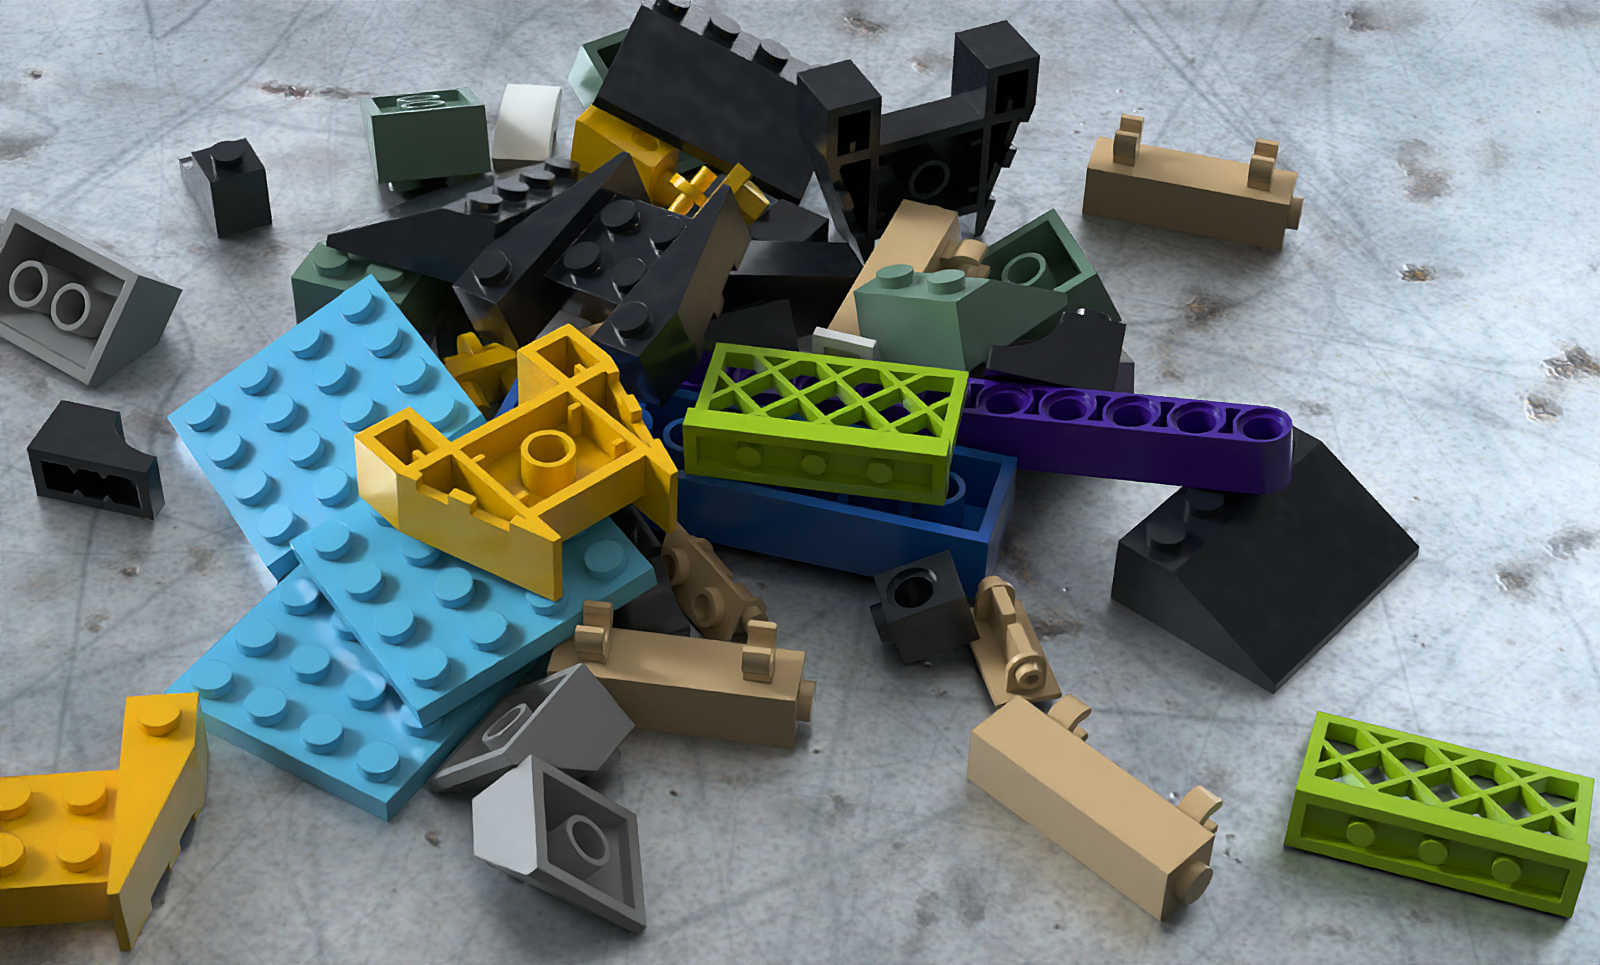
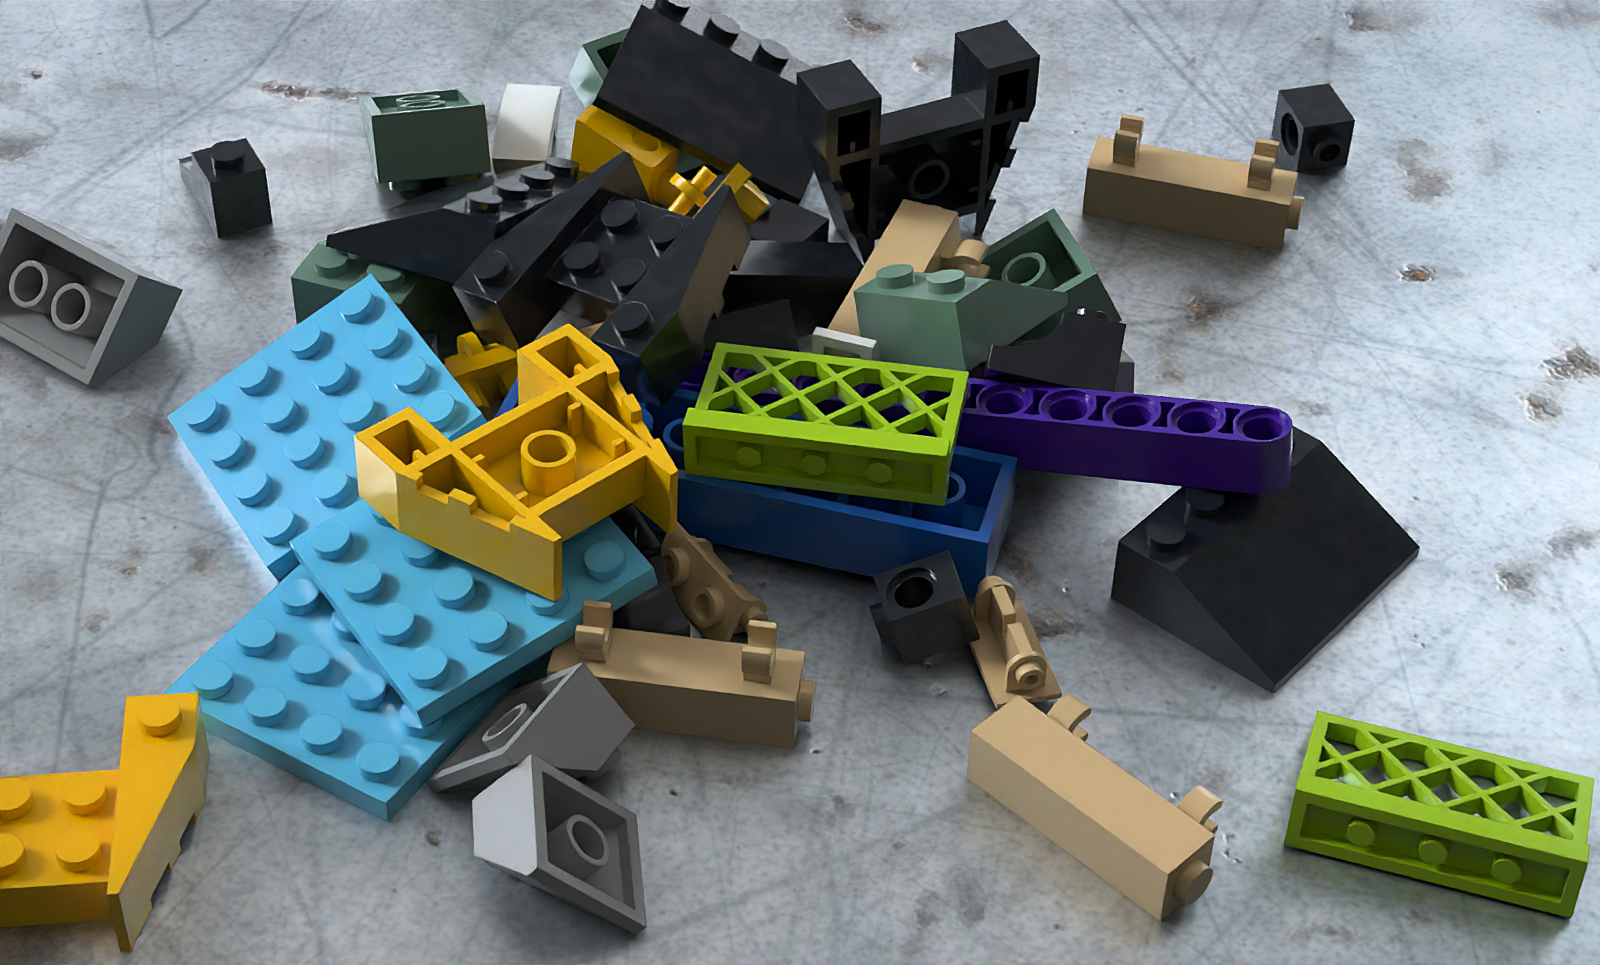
(86, 462): black arch -> none
(1313, 127): none -> black brick

